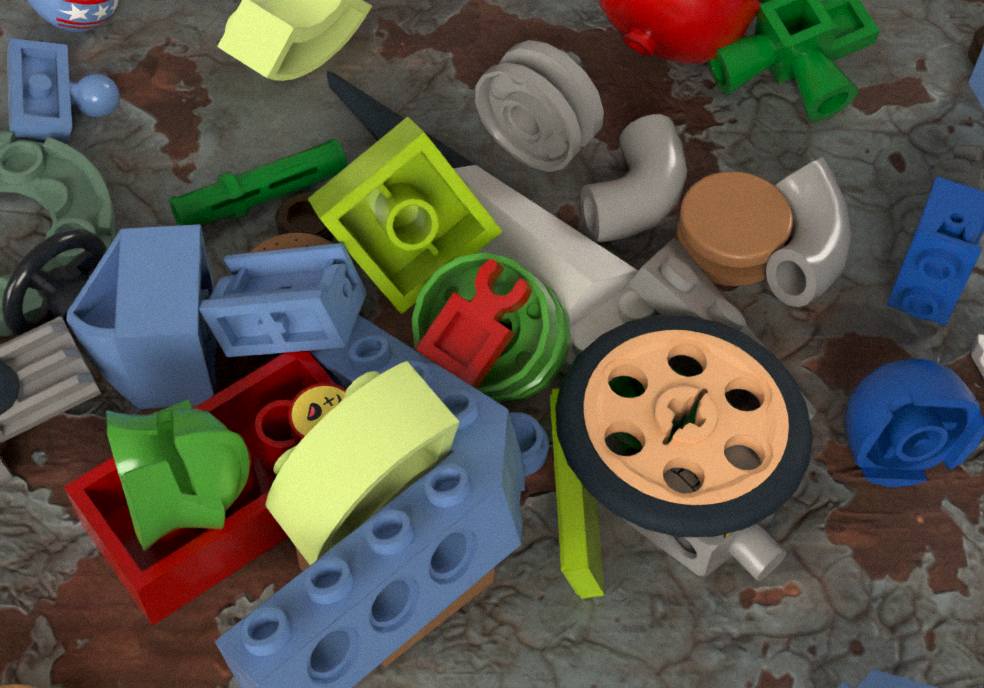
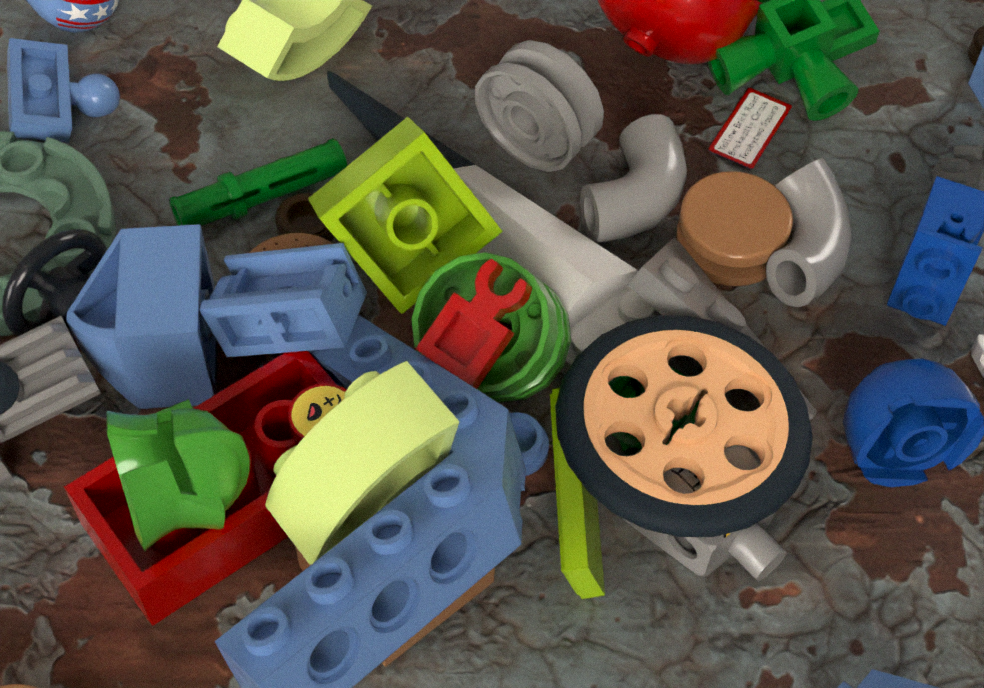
(750, 128): none -> white sticker

